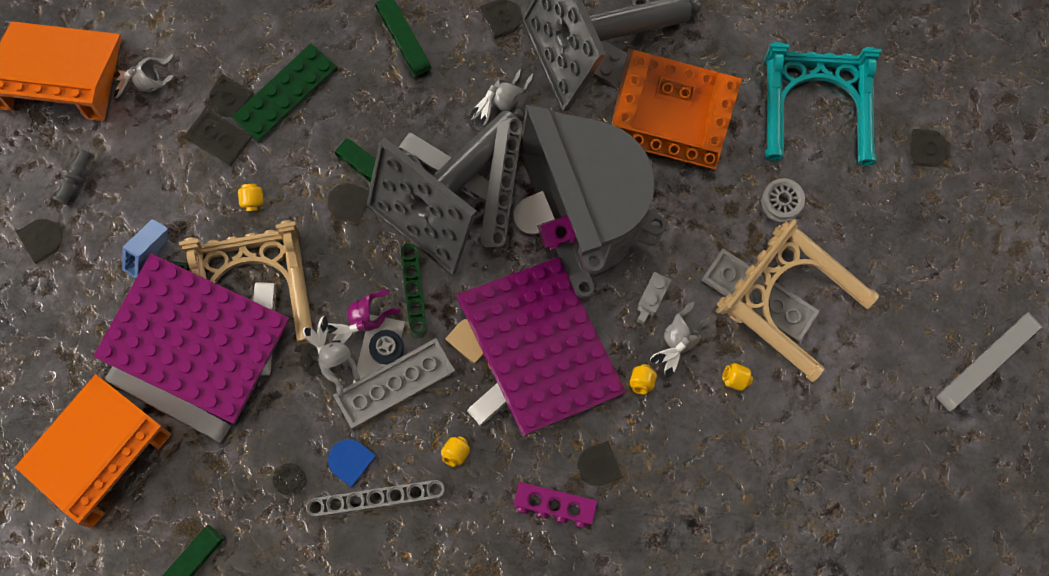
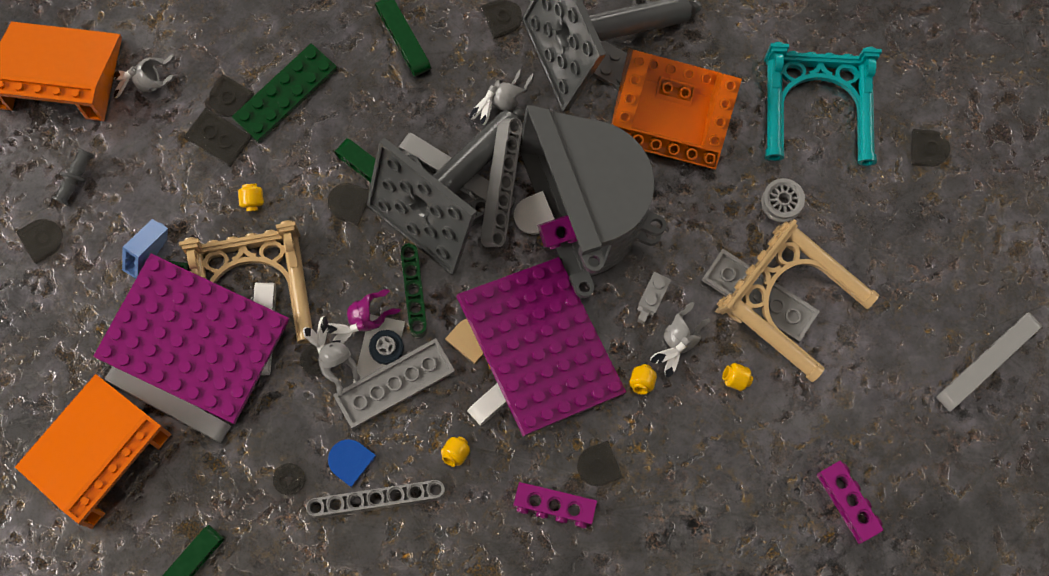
(849, 513): none -> magenta brick

